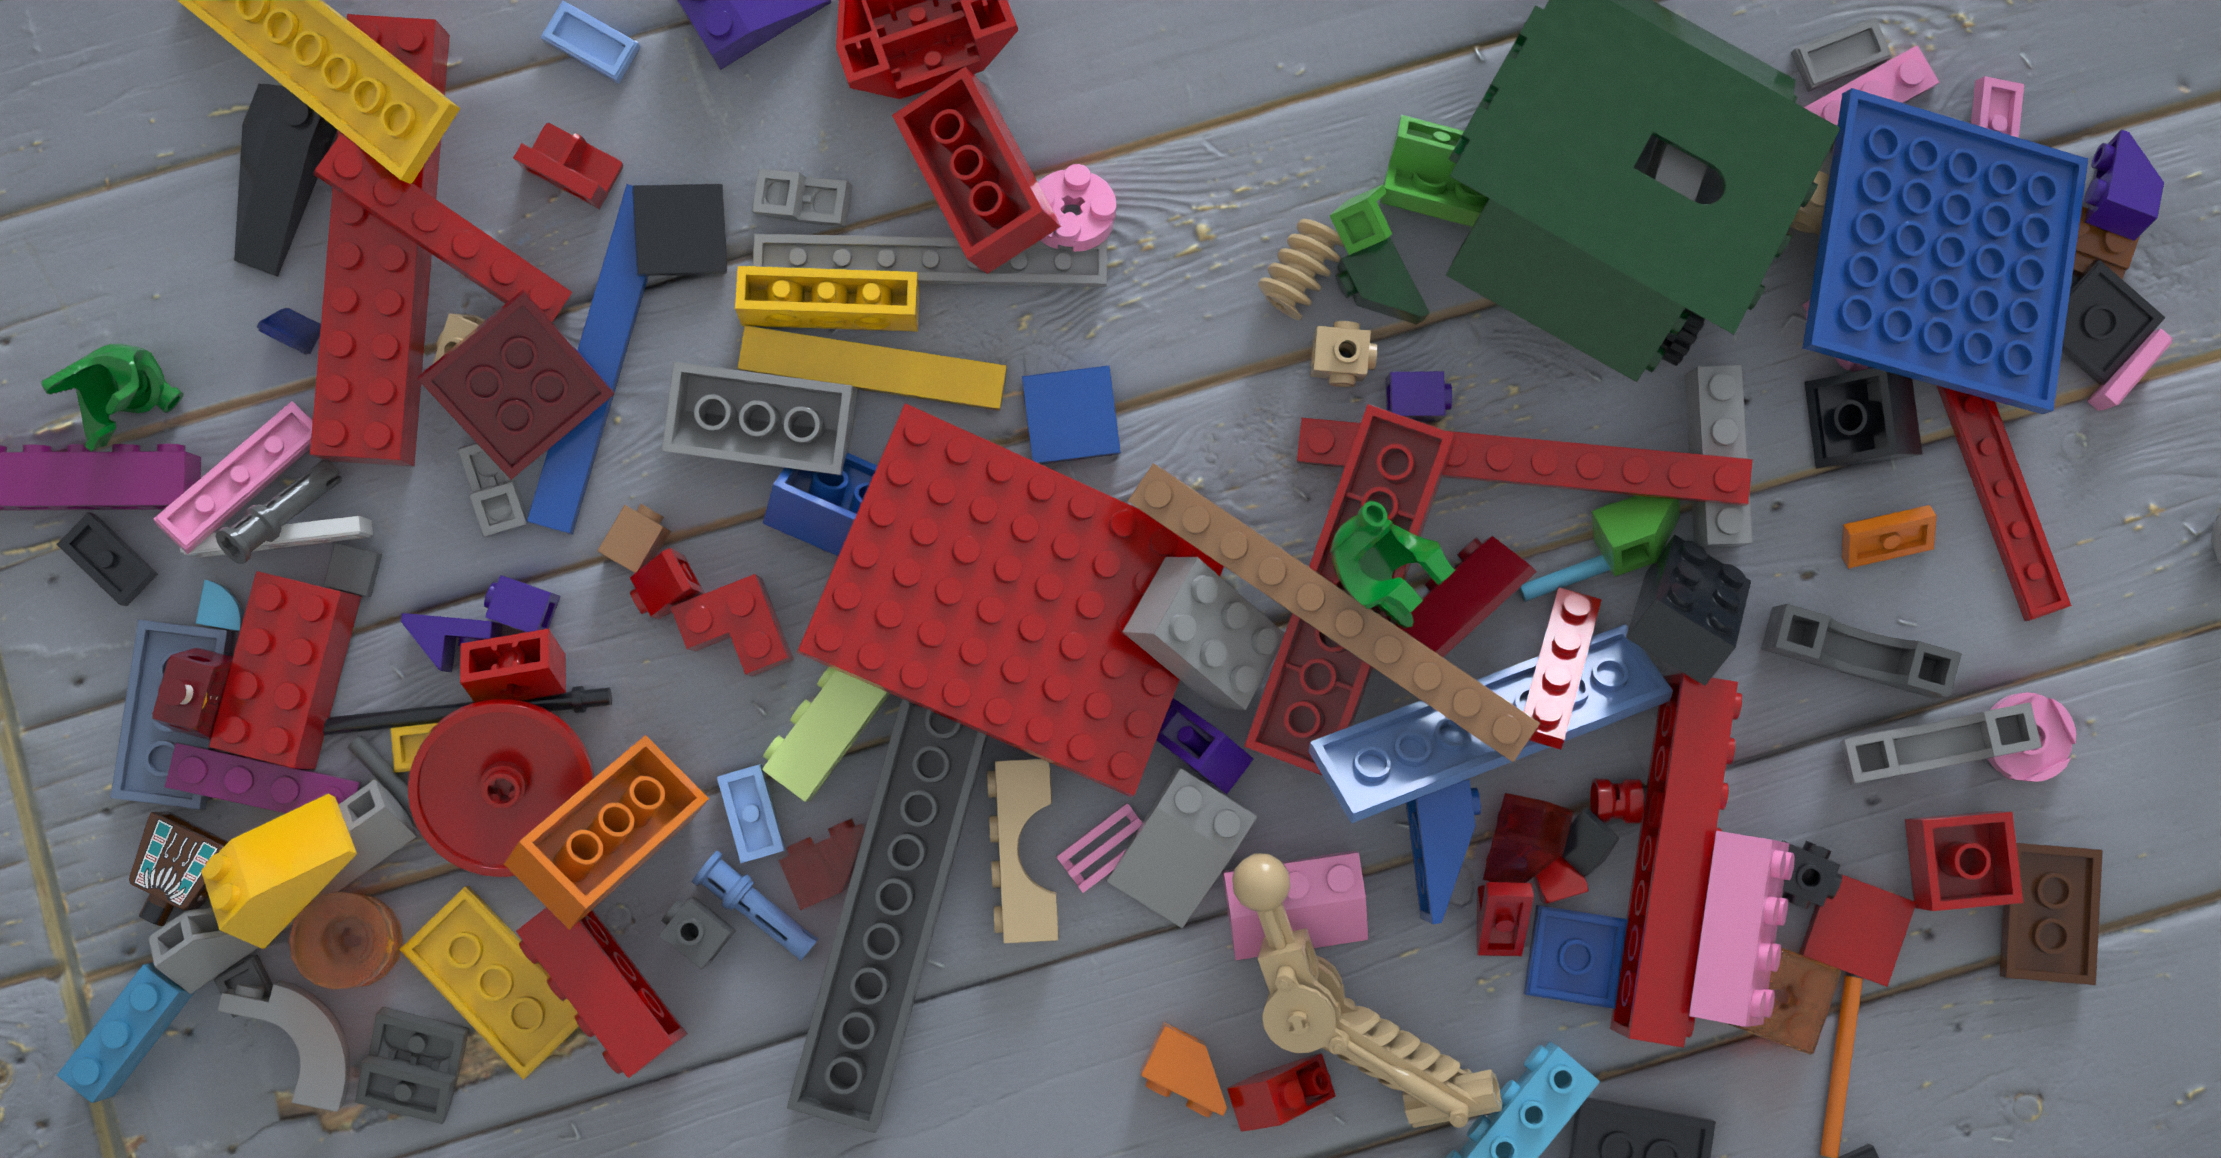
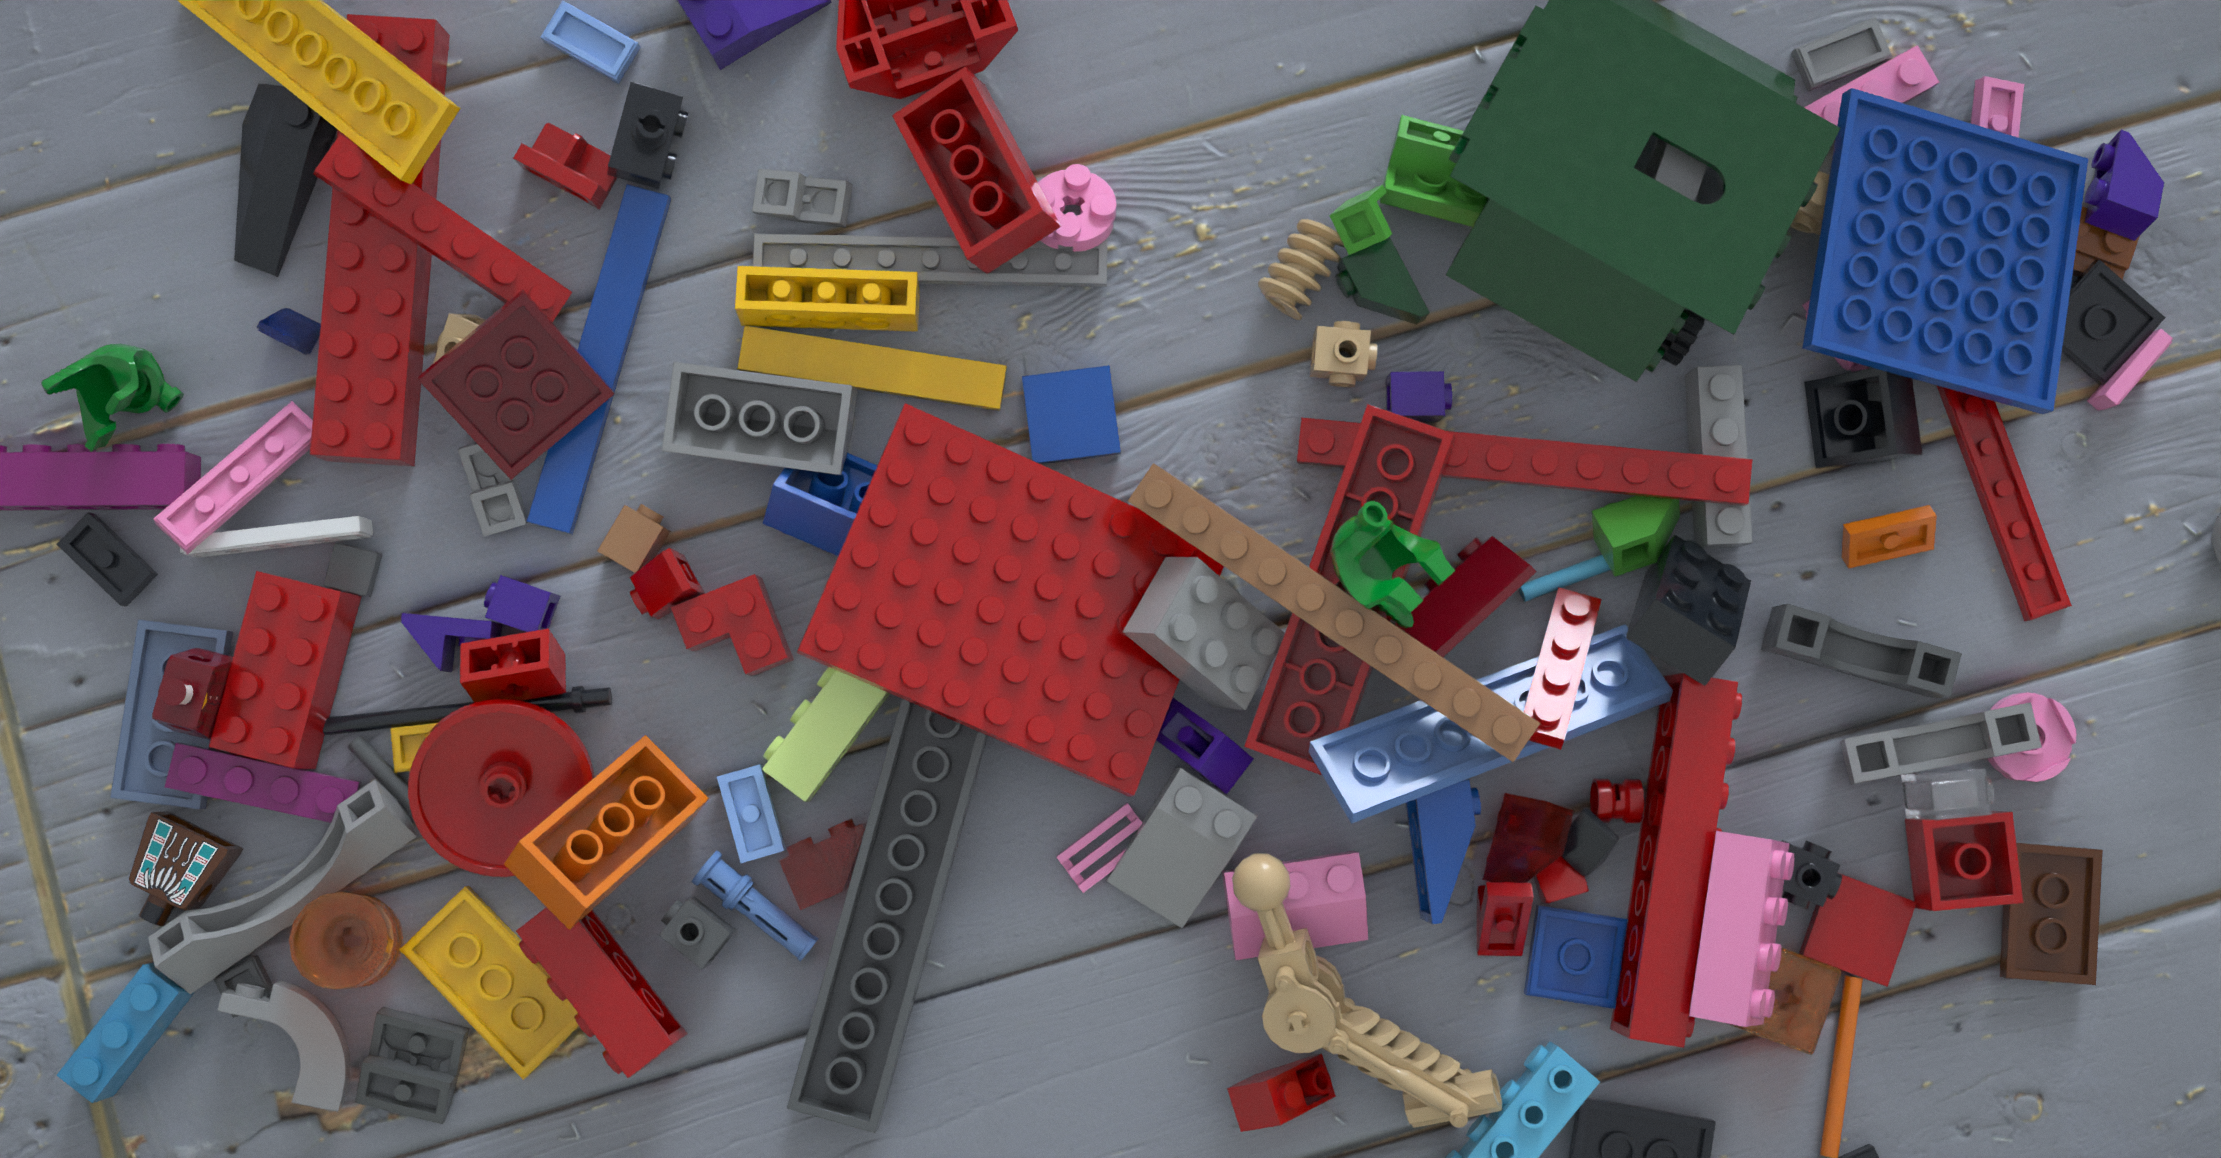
(219, 607): medium azure tile -> none
(265, 521): dark grey pin -> none
(277, 870): yellow slope -> none
(645, 136): none -> black brick
(679, 229): black tile -> none
(1027, 908): tan arch -> none
(1183, 1066): orange slope -> none
(1947, 794): none -> clear brick

